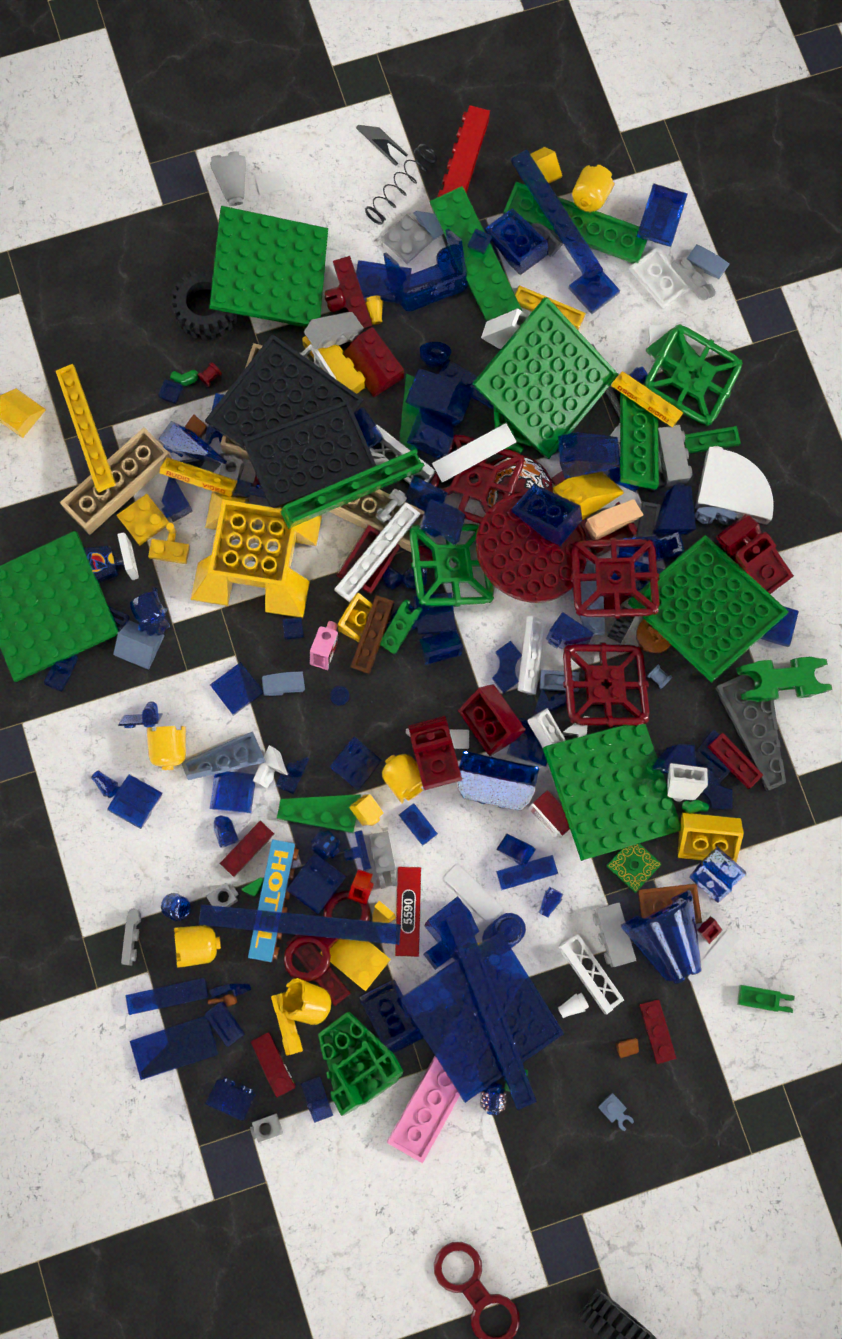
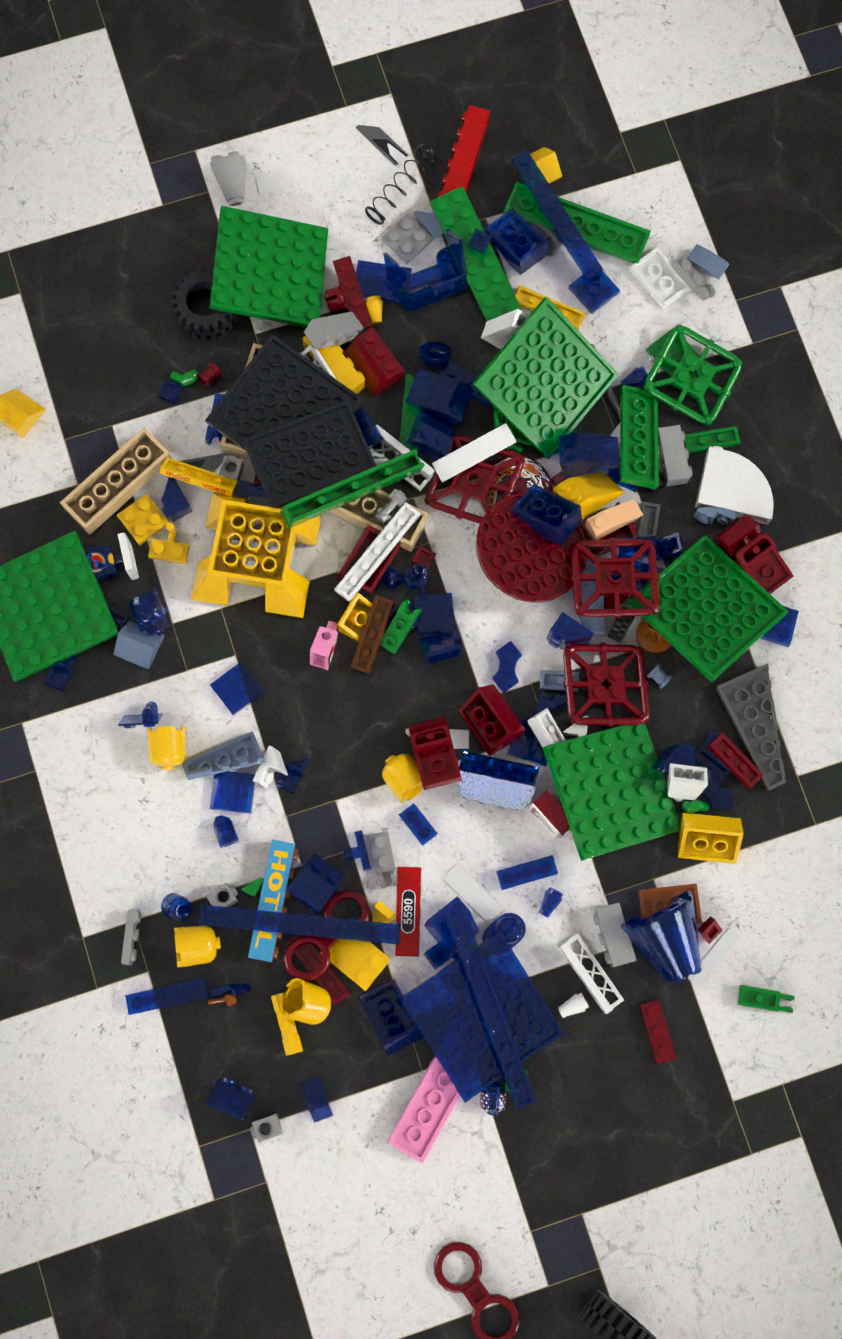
(85, 428): yellow plate -> none
(106, 785): clear blue cone -> none
(134, 801): clear blue slope -> none
(174, 1047): clear blue tile -> none
(187, 443): clear blue slope -> none
(197, 426): dark orange slope -> none
(224, 1024): clear blue plate -> none
(247, 848): dark red plate -> none
(273, 1065): dark red slope -> none
(283, 682): sand blue slope -> none
(293, 628): clear blue tile -> none
(323, 812): green wing -> none
(325, 844): clear blue head -> none
(339, 695): clear blue plate -> none
(355, 763): clear blue hinge -> none
(356, 1063): green wedge -> none
(361, 887): red brick -> none
(366, 810): yellow brick -> none
(421, 491): clear blue tile -> none
(443, 521): clear blue slope -> none
(445, 573): green plate -> none
(516, 849): clear blue slope -> none
(531, 655): white plate -> none
(592, 188): yellow cylinder -> none
(614, 1109): sand blue plate -> none
(627, 1047): dark orange slope -> none
(634, 866): green plate -> none
(647, 399): yellow plate -> none
(662, 215): clear blue slope -> none
(676, 512): clear blue slope -> none
(717, 874): clear blue slope -> none
(770, 680): green piece -> none

